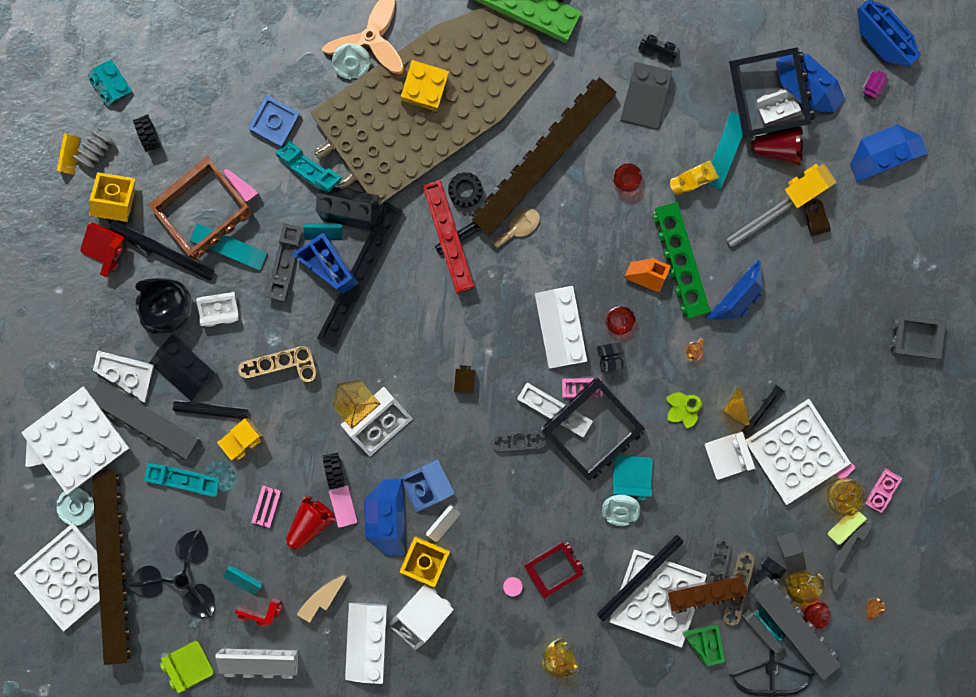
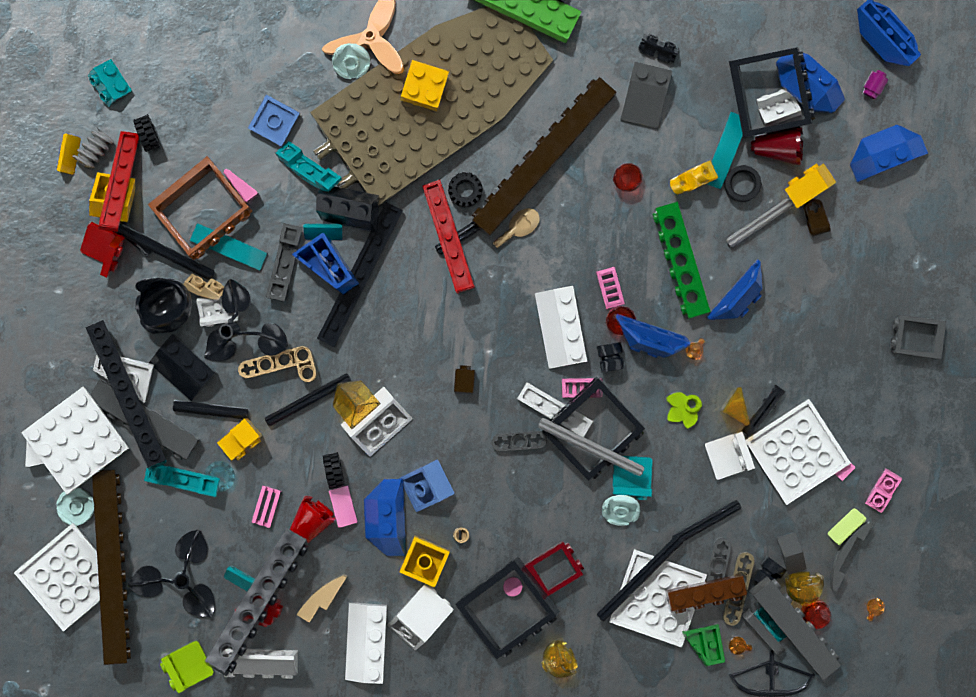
(119, 181): none -> red tile
(126, 395): none -> black brick
(198, 286): none -> tan slope
(219, 343): none -> black plant
(288, 540): none -> black brick
(306, 400): none -> black axle
(443, 523): white slope -> none
(464, 535): none -> tan hinge
(517, 565): none -> black window
(591, 447): none -> light grey axle
(603, 289): none -> bright pink slope
(648, 273): orange slope -> none
(651, 338): none -> blue wedge
(709, 520): none -> black axle
(728, 186): none -> black tyre
(738, 646): none -> clear orange piece
(845, 496): clear yellow cylinder -> none

